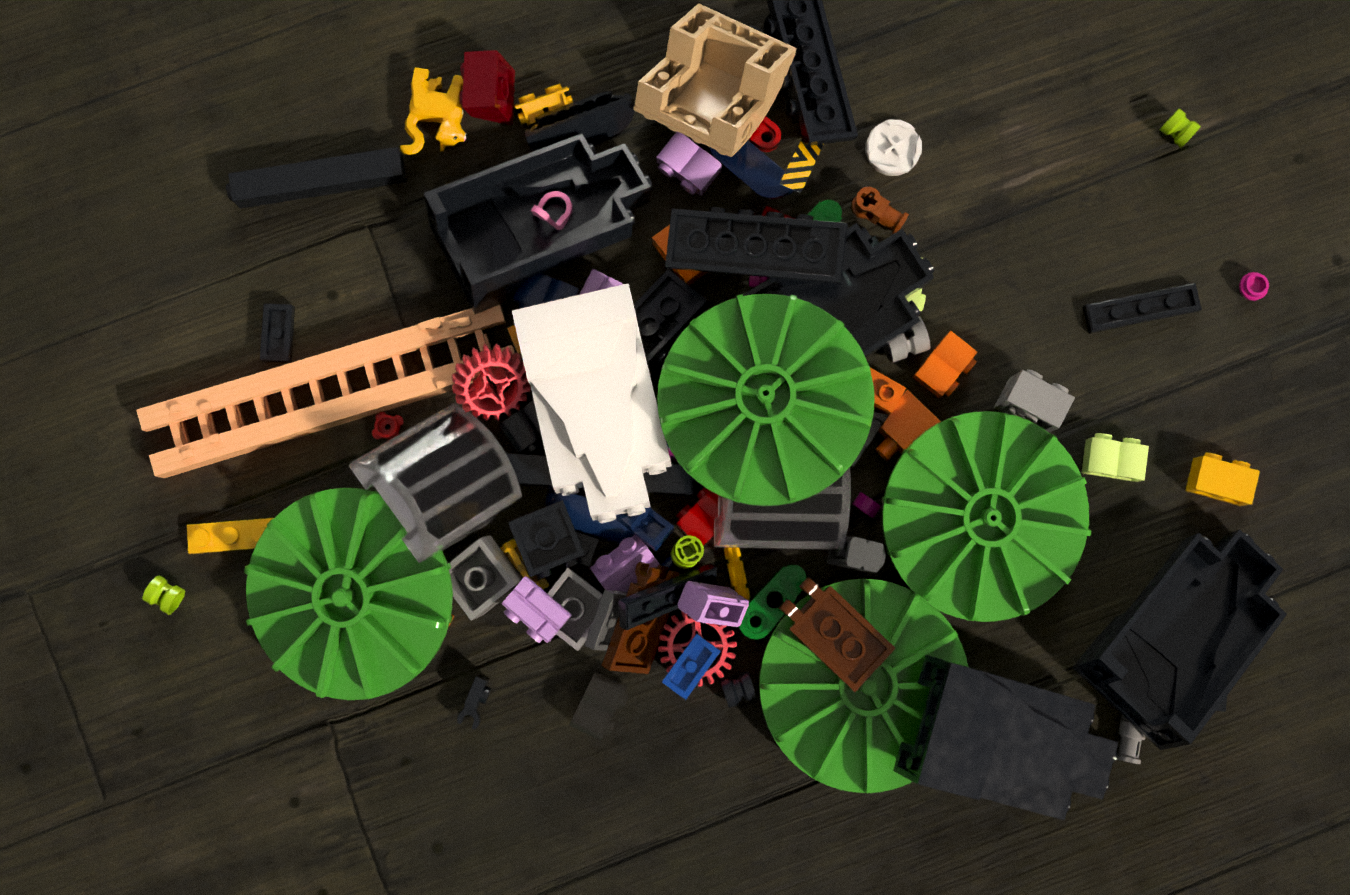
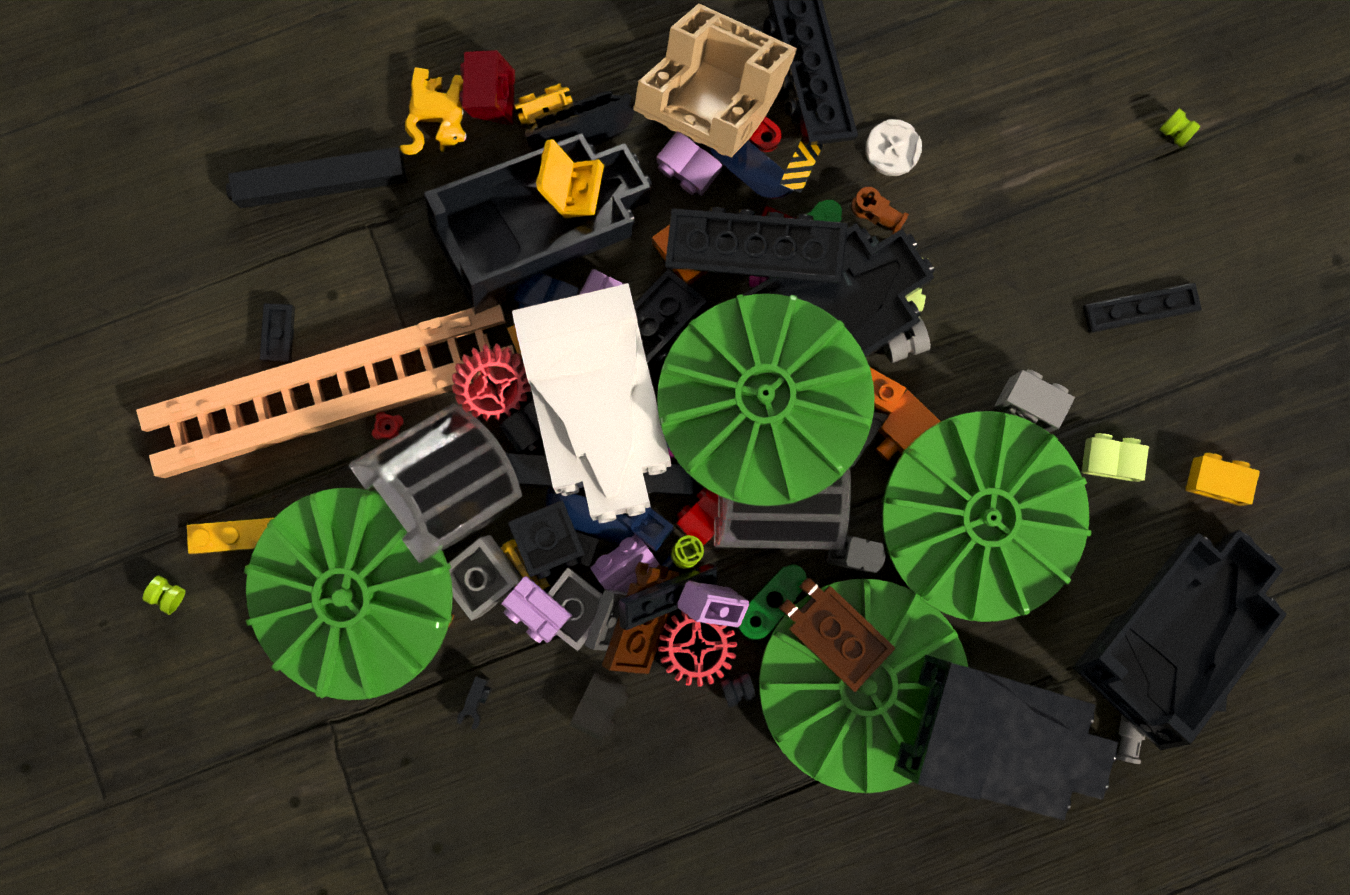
(543, 215): bright pink piece -> none
(568, 184): none -> yellow bracket
(691, 666): blue plate -> none
(736, 571): yellow axle -> none
(866, 505): magenta axle -> none
(945, 365): orange brick -> none
(1253, 286): dark pink plate -> none

